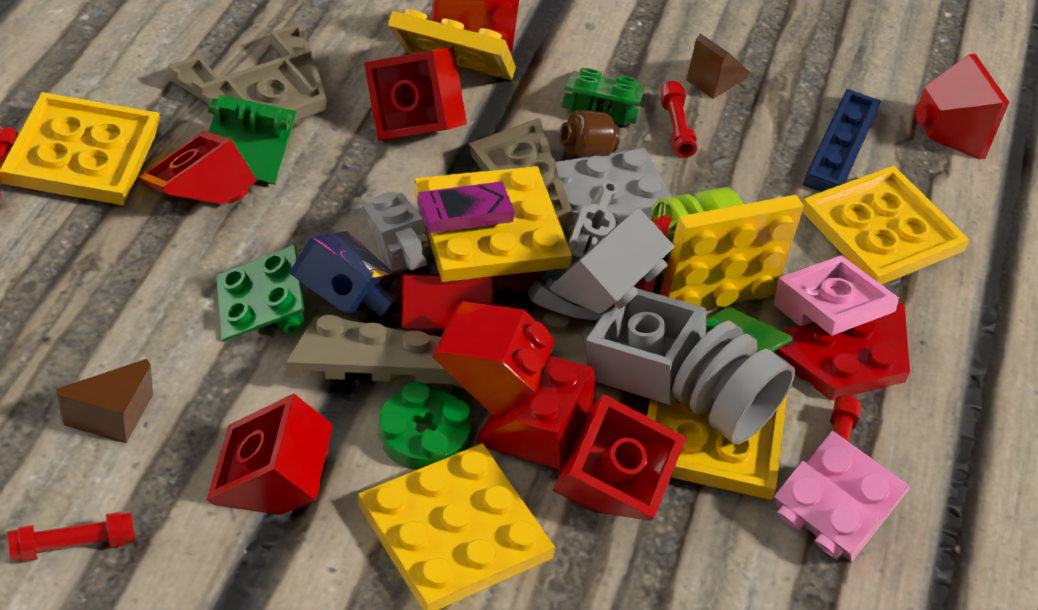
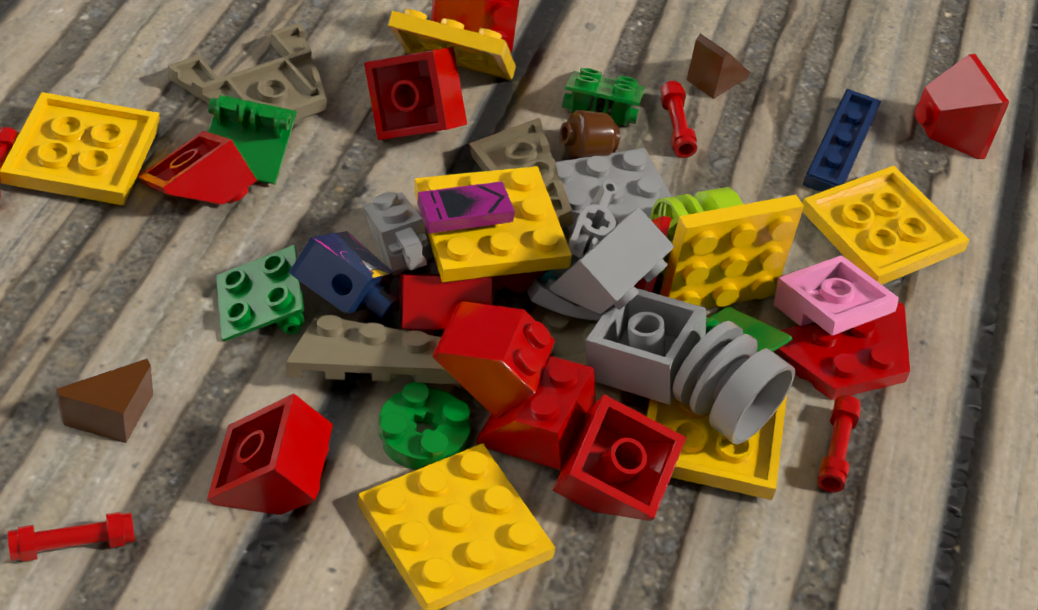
(839, 497): bright pink plate -> none

